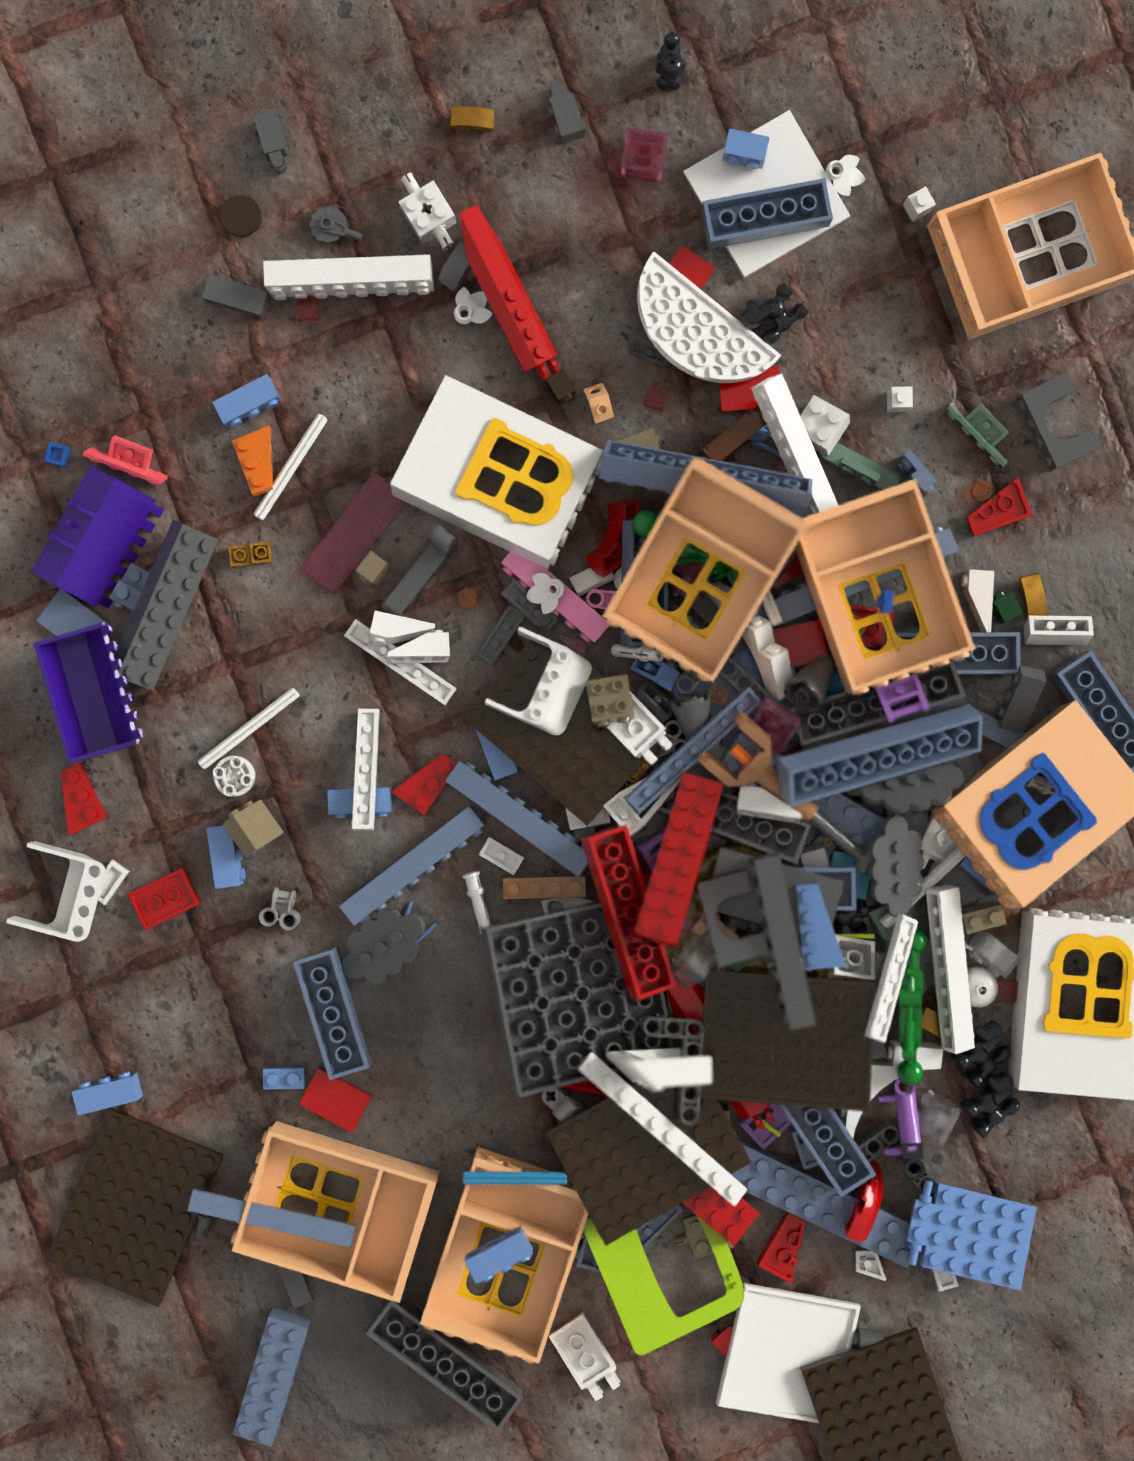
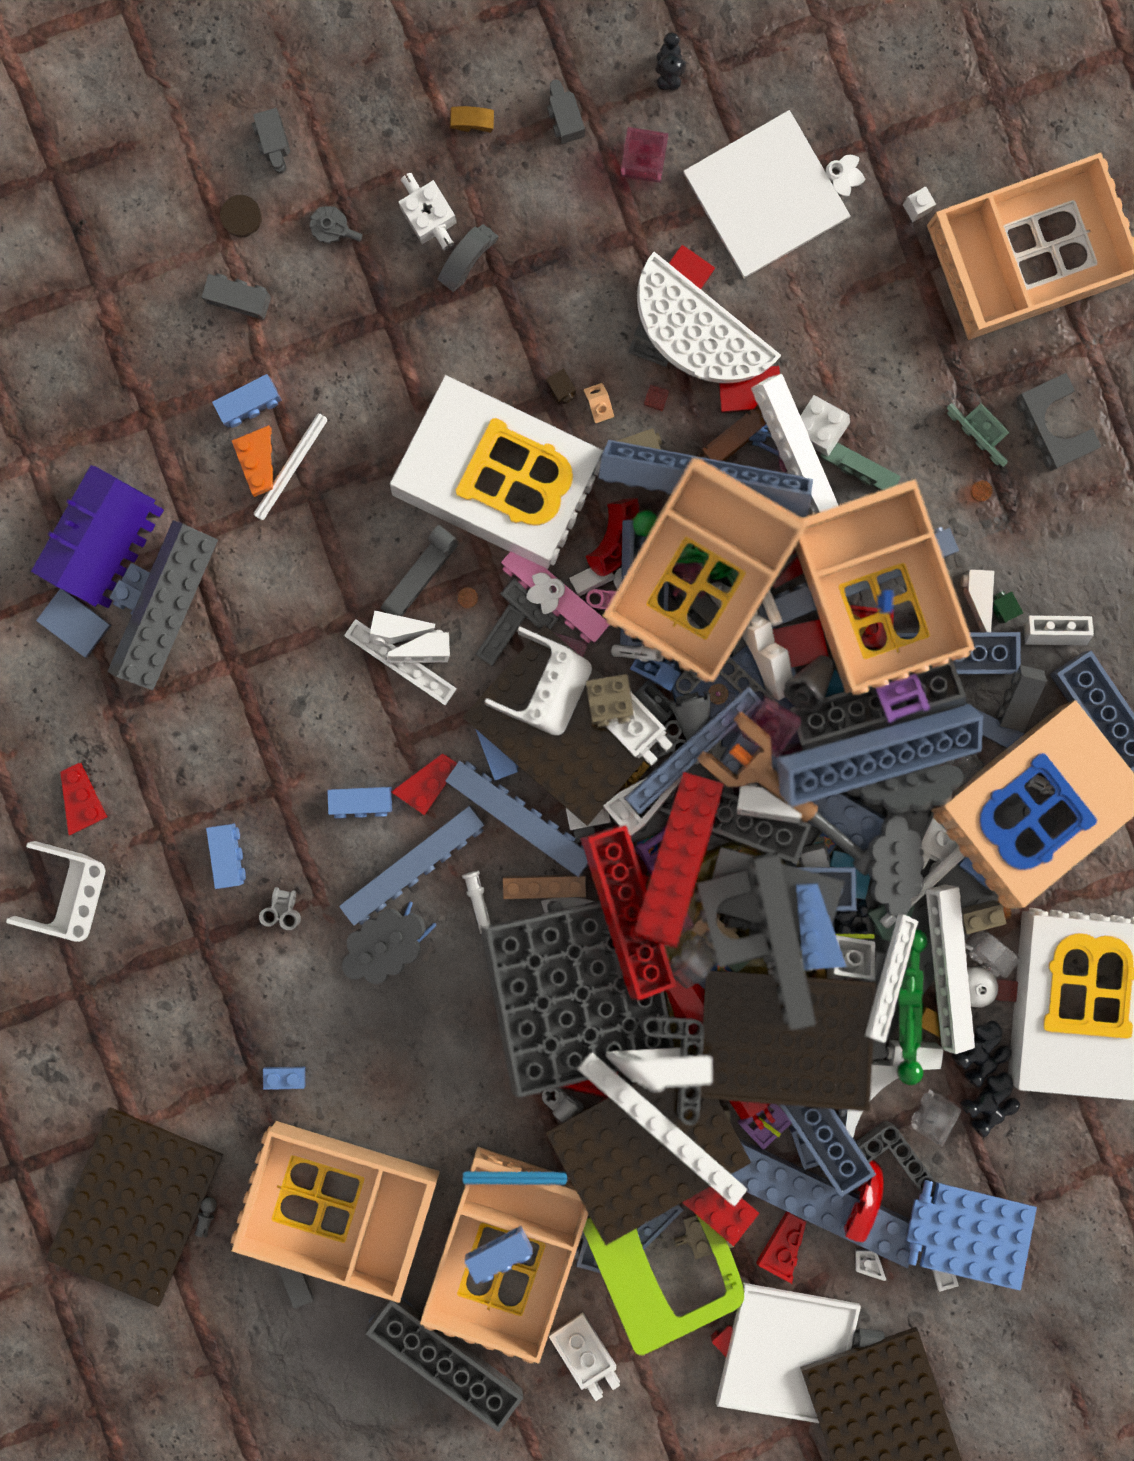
(57, 454): blue plate -> none
(87, 693): dark purple piece -> none
(107, 1093): medium blue brick -> none
(112, 880): white tile -> none
(129, 458): coral bracket -> none
(164, 898): red tile -> none
(234, 776): white tile -> none
(248, 728): white axle -> none
(249, 554): pearl gold slope -> none
(252, 827): dark tan brick -> none
(272, 1218): sand blue tile -> none
(272, 1376): sand blue brick -> none
(308, 309): clear red tile -> none
(332, 1013): sand blue brick -> none
(335, 1100): red tile -> none
(349, 276): white brick -> none
(352, 533): clear pink plate -> none
(365, 770): white plate -> none
(373, 569): dark tan brick -> none
(473, 305): white plate -> none
(501, 856): white plate -> none
(506, 294): red hinge -> none
(745, 149): medium blue brick -> none
(766, 213): sand blue brick -> none
(773, 309): black animal -> none
(899, 399): white brick -> none
(909, 1130): medium lavender piece -> none
(914, 469): sand blue plate -> none
(1000, 510): red wing -> none
(1033, 593): pearl gold slope -> none

